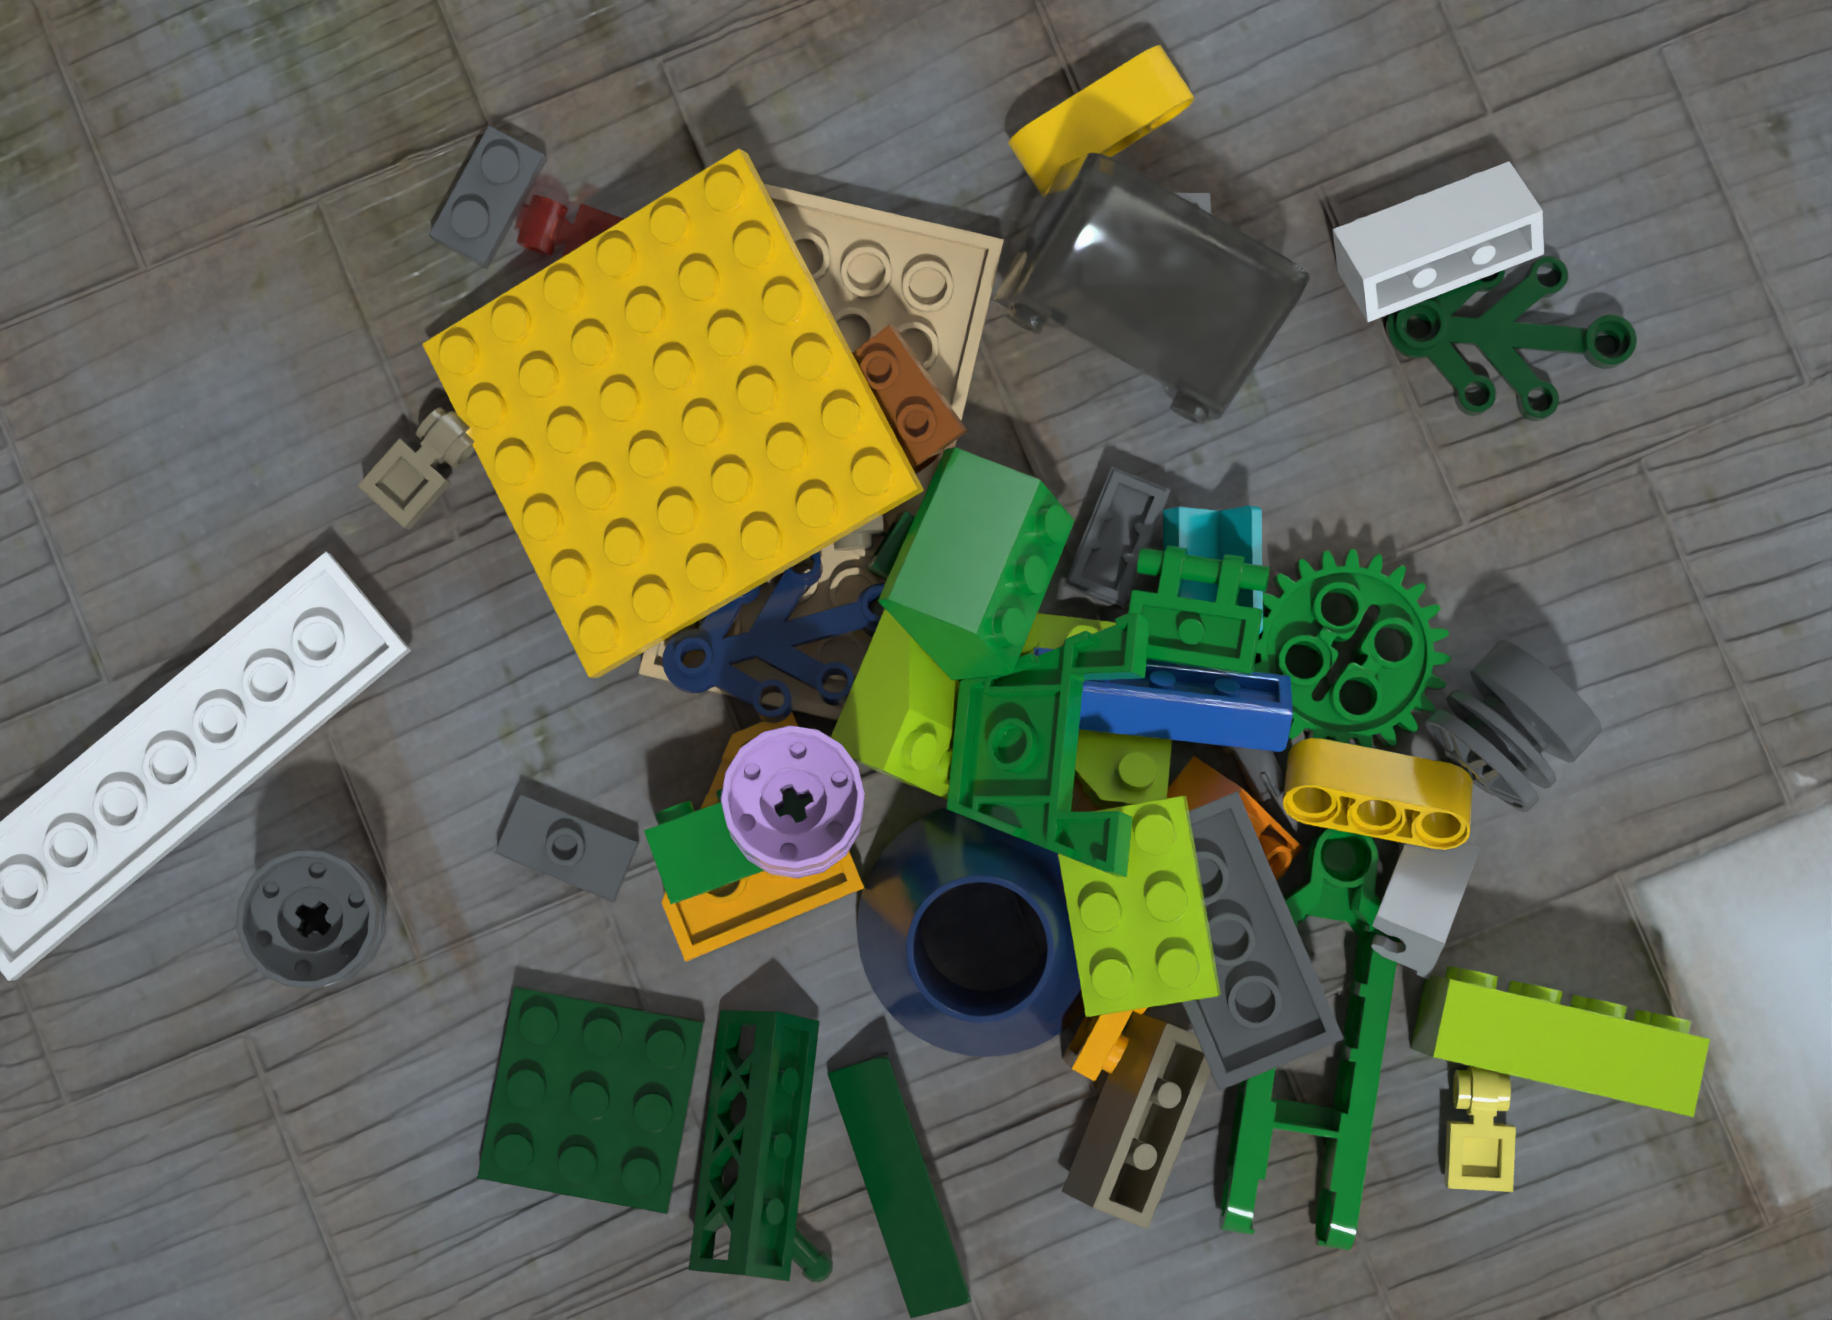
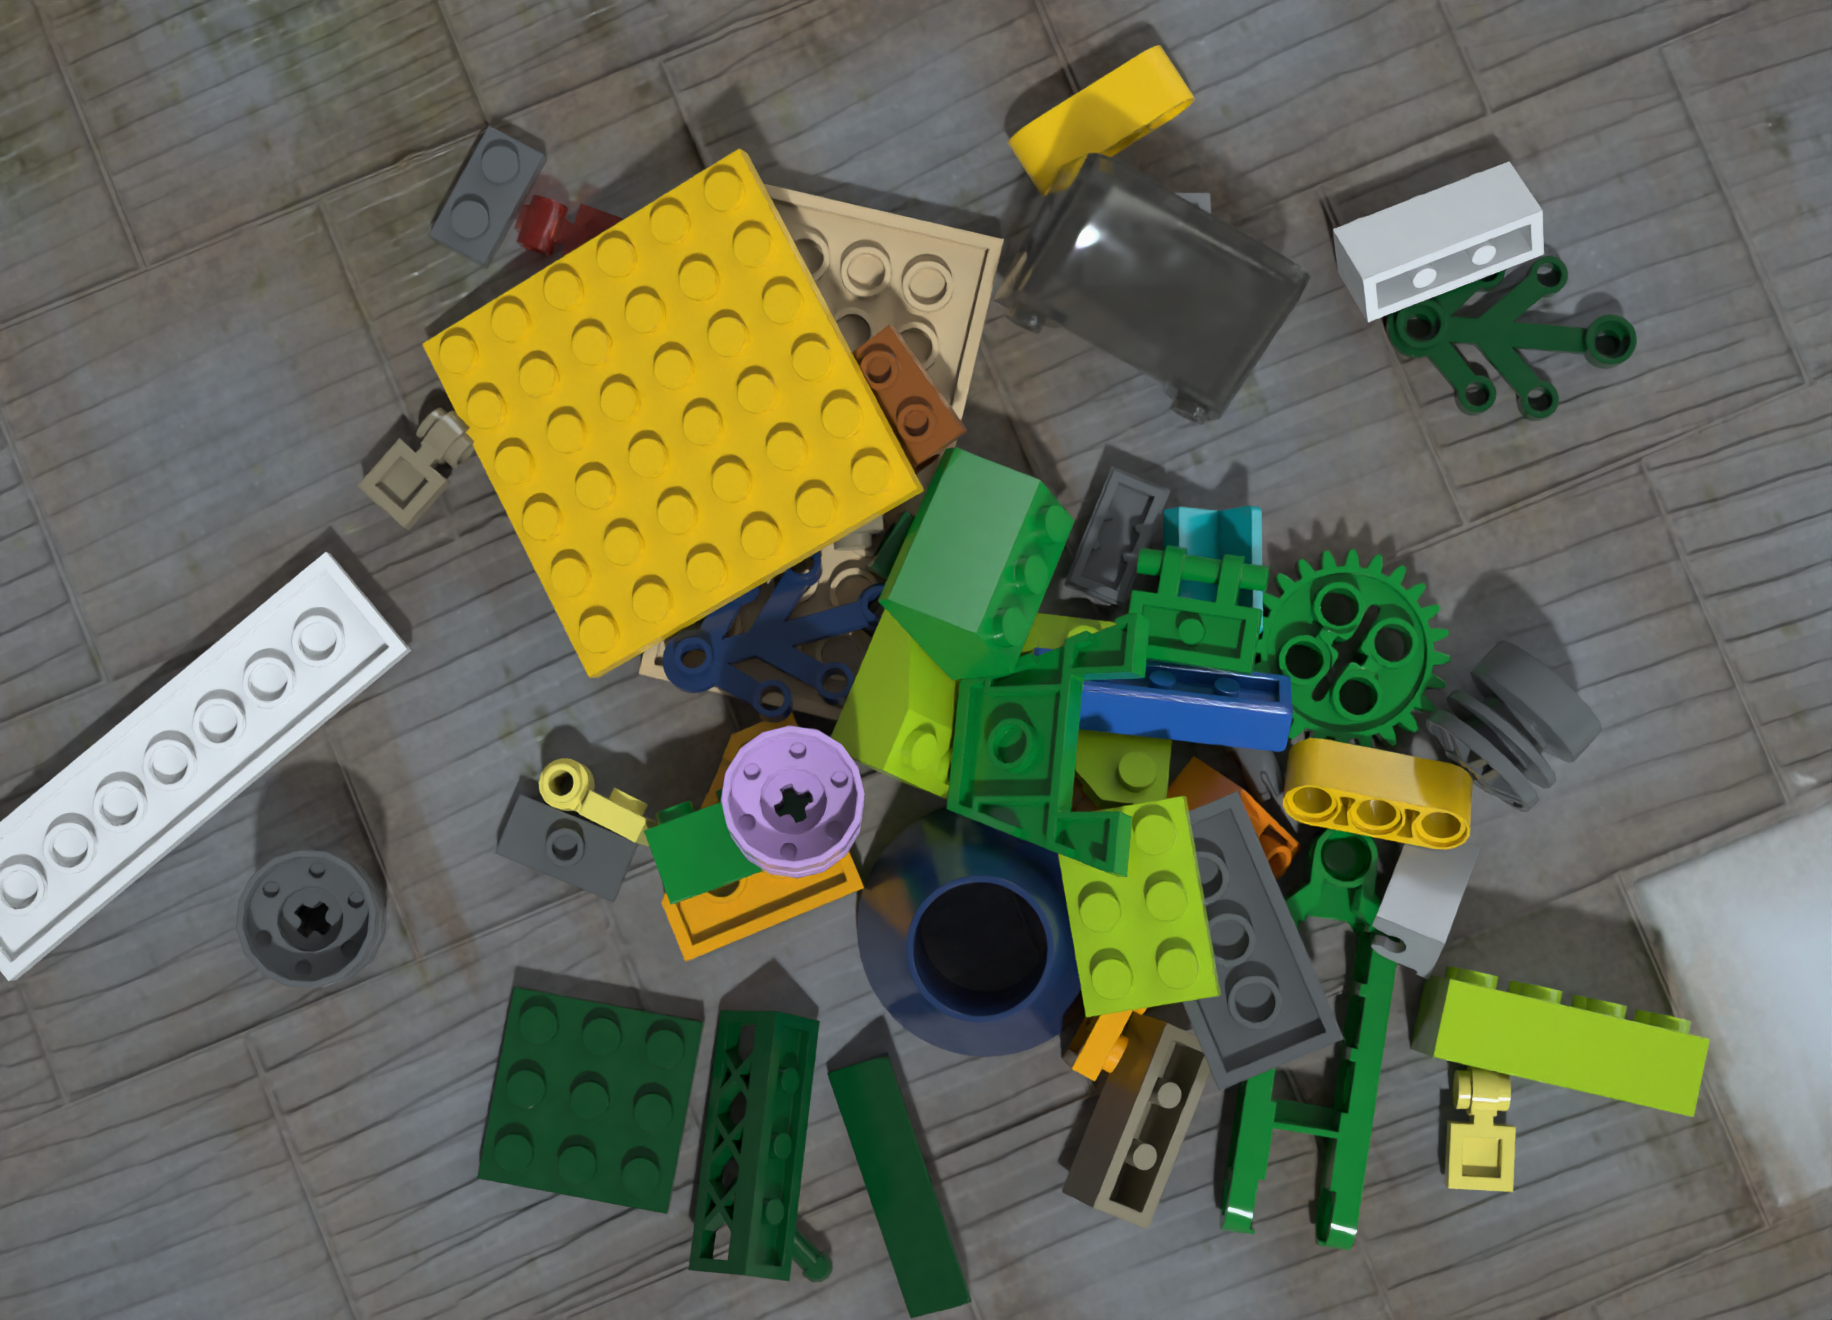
(618, 812): none -> light yellow plate

